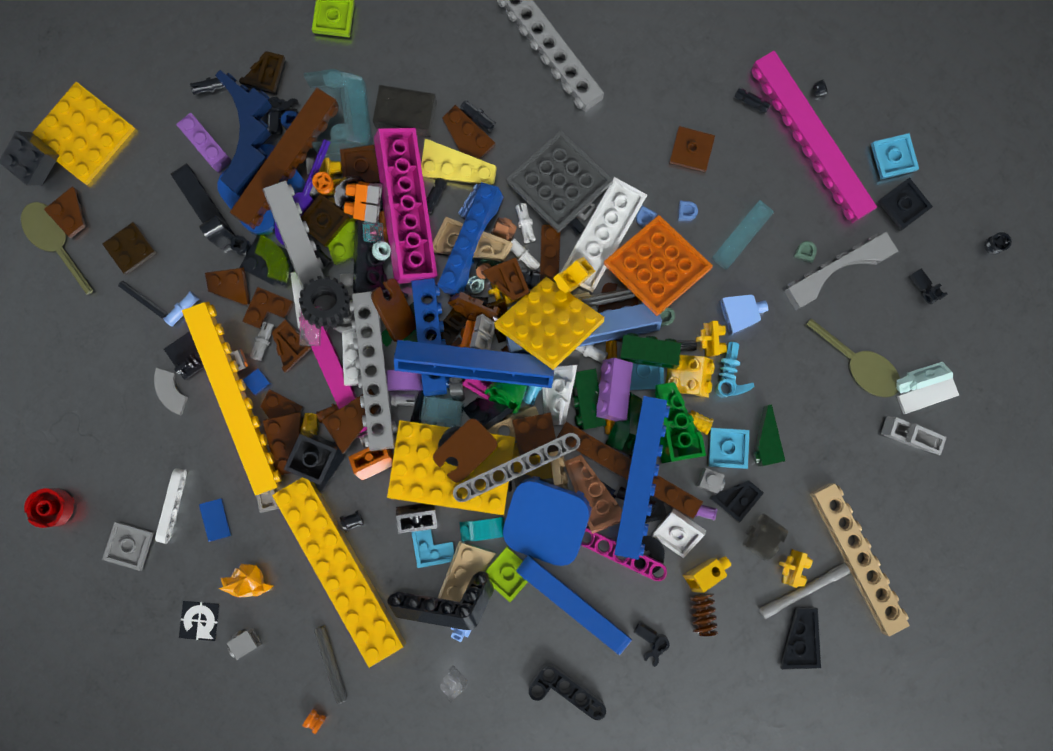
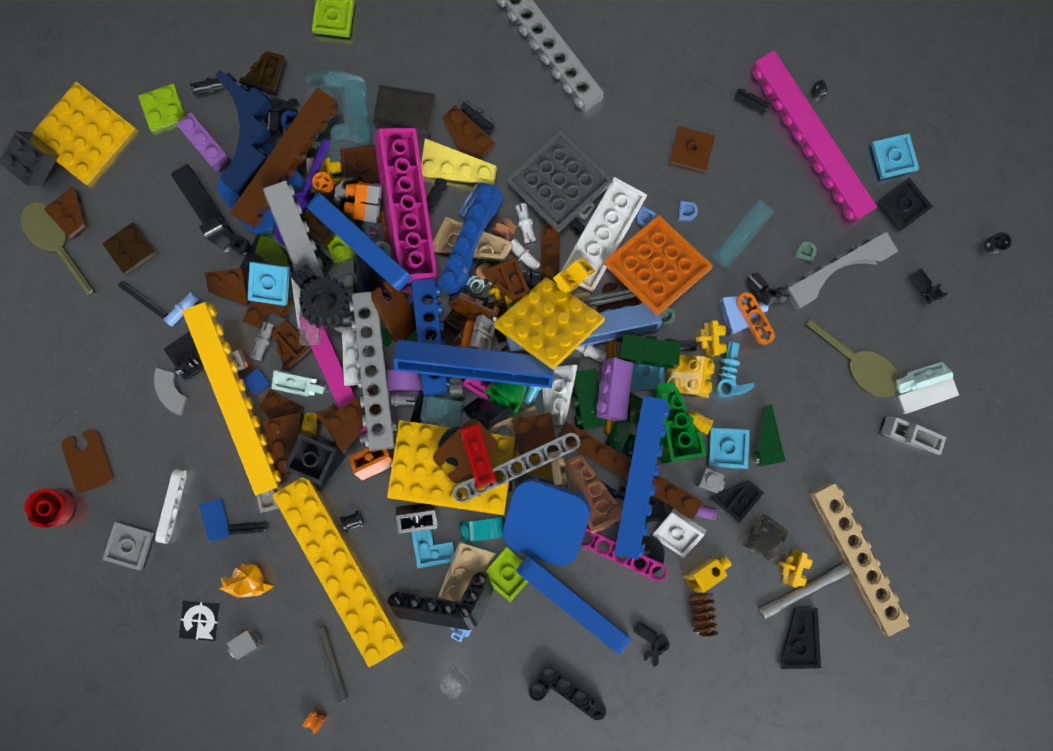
(88, 466): none -> reddish brown piece
(162, 107): none -> lime plate
(245, 528): none -> black axle
(268, 283): none -> medium azure plate
(296, 383): none -> light aqua hinge
(299, 278): none -> black wheel
(358, 241): none -> blue beam
(478, 455): none -> red tile
(753, 303): none -> orange beam
(768, 295): none -> black bar

